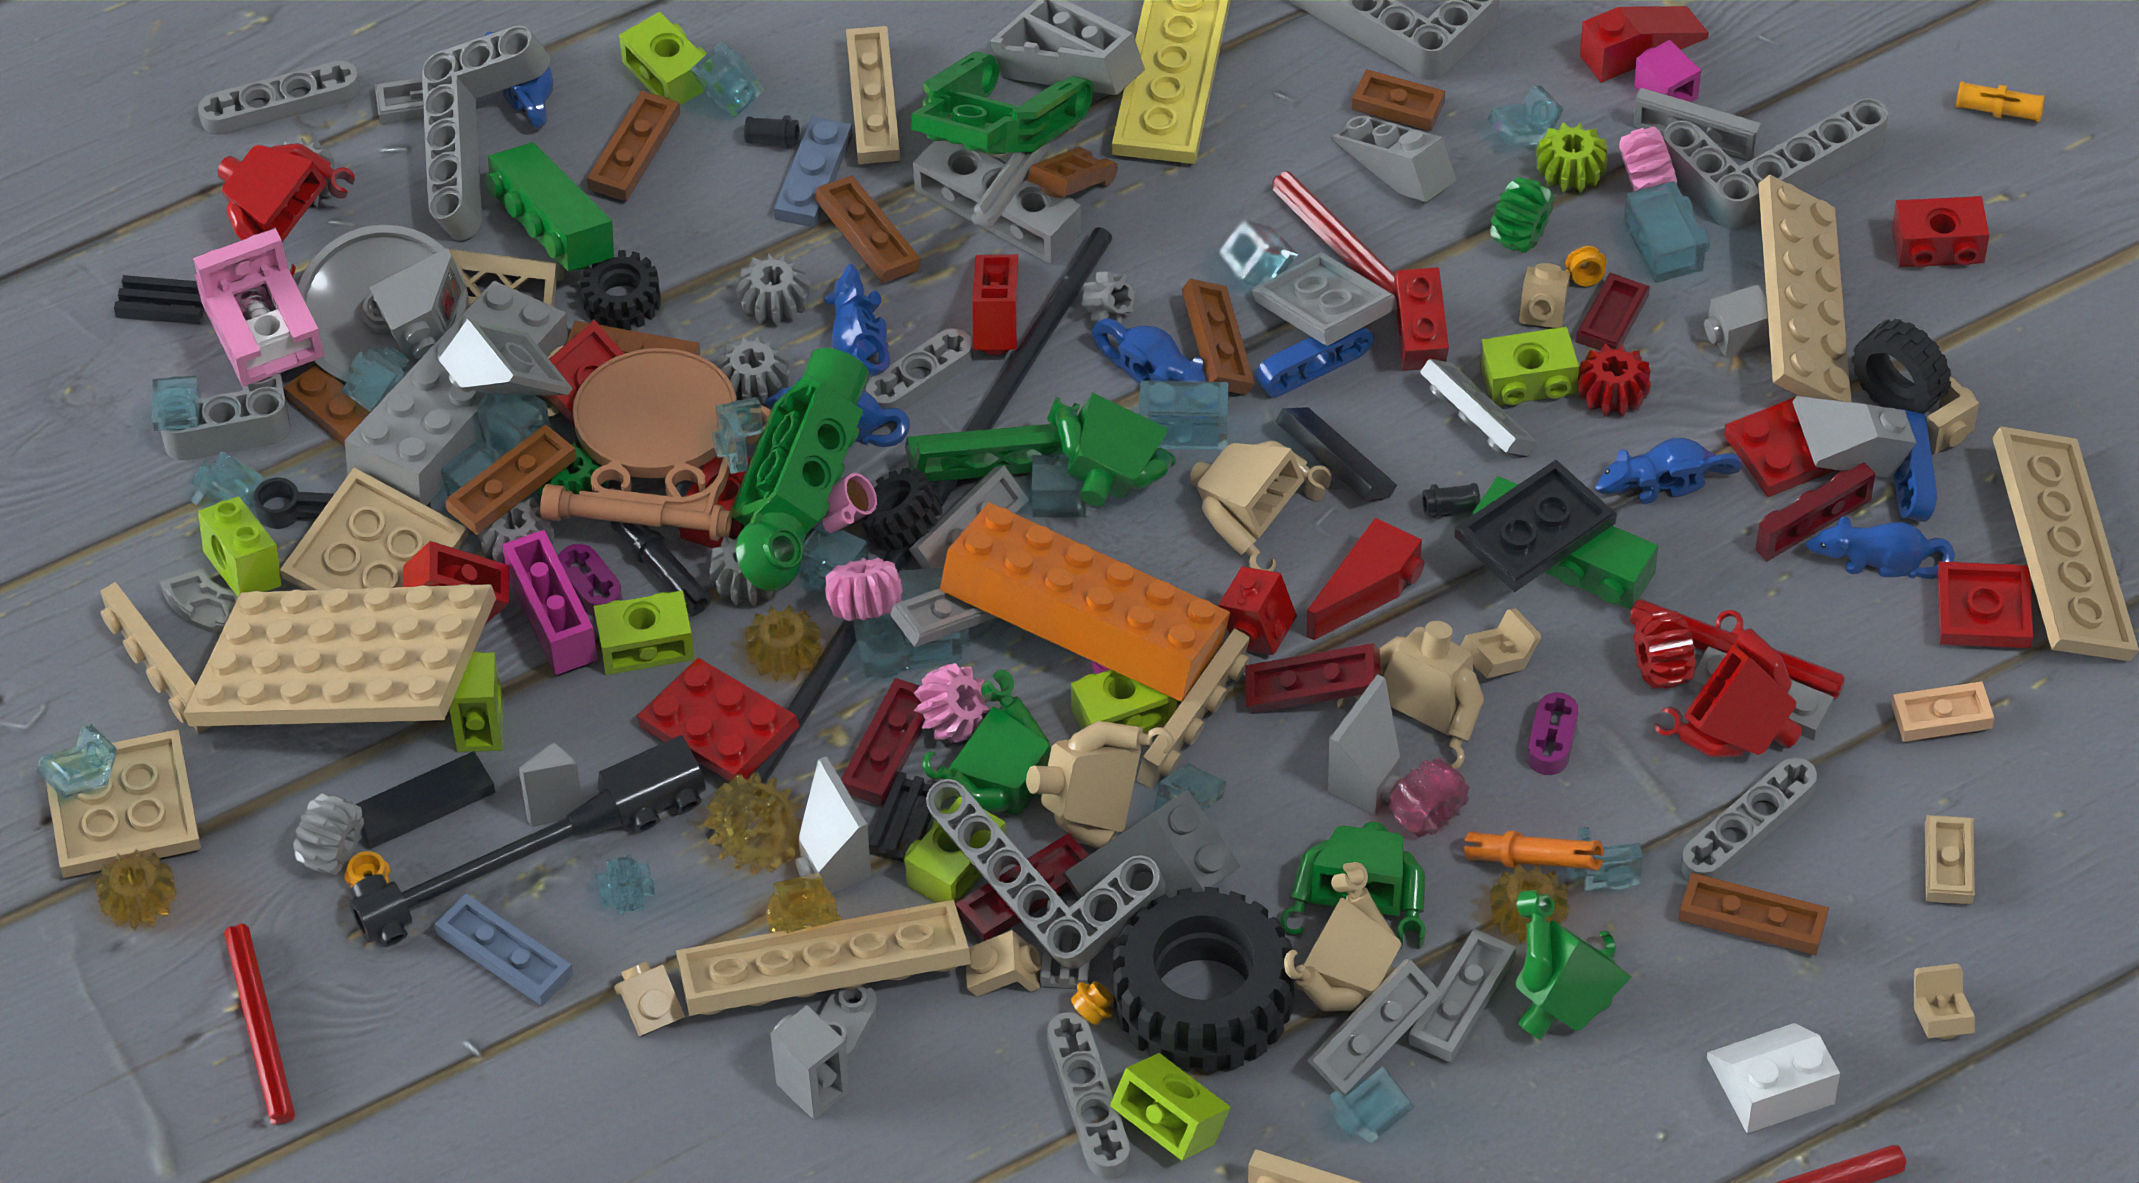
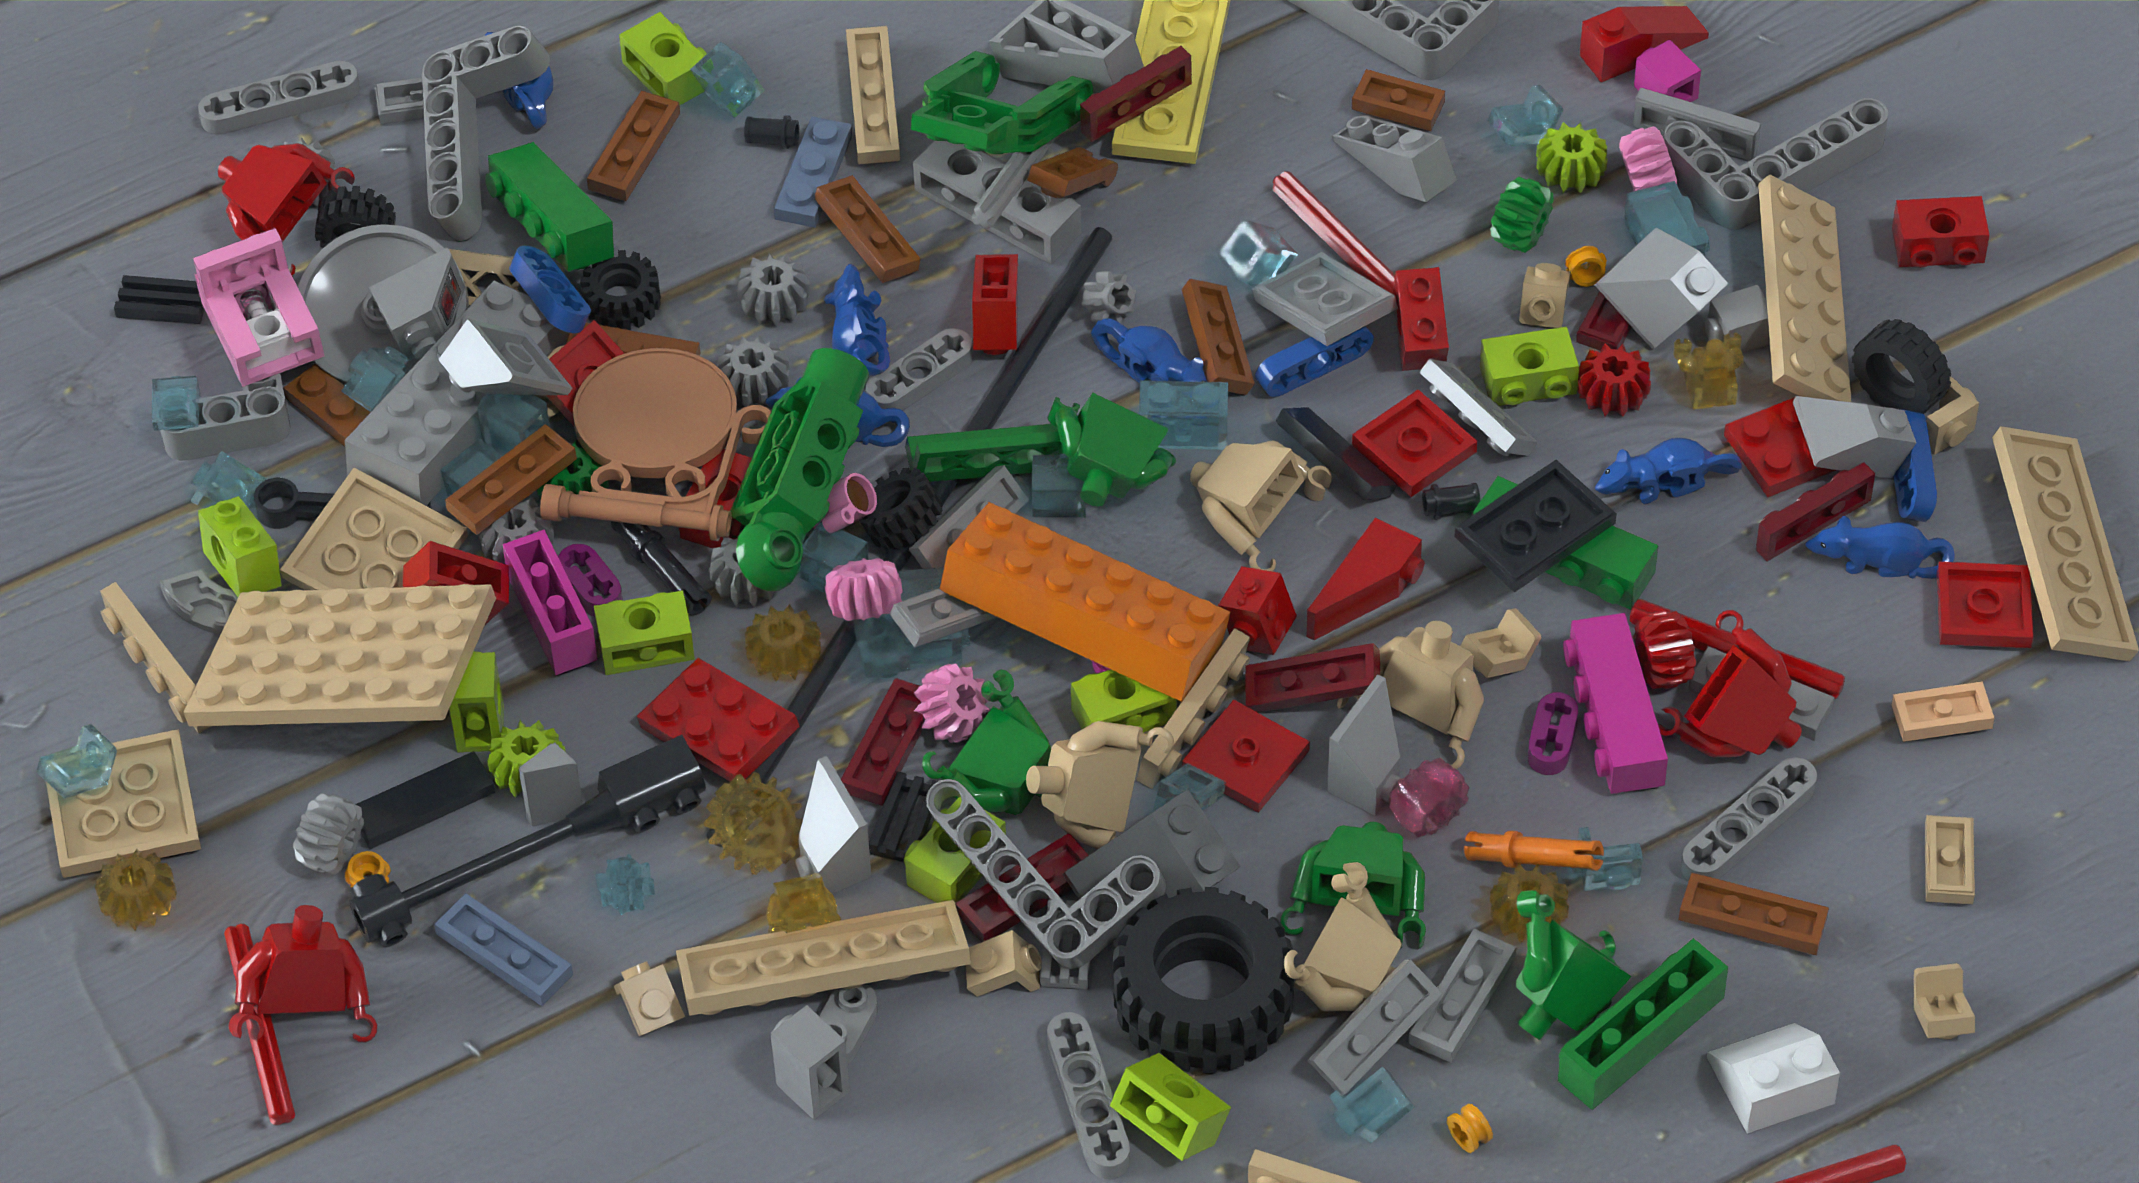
(299, 971): none -> red torso
(347, 207): none -> black tyre
(516, 749): none -> lime gear
(550, 289): none -> blue beam
(734, 423): clear light blue bracket -> none
(1093, 1002): light orange plate -> none
(1135, 93): none -> dark red plate
(1248, 754): none -> red plate
(1414, 443): none -> red plate
(1469, 1128): none -> light orange bush
(1616, 703): none -> dark pink brick
(1642, 1023): none -> green brick
(1660, 285): none -> light grey slope
(1710, 370): none -> clear yellow piece
(2000, 101): light orange pin -> none

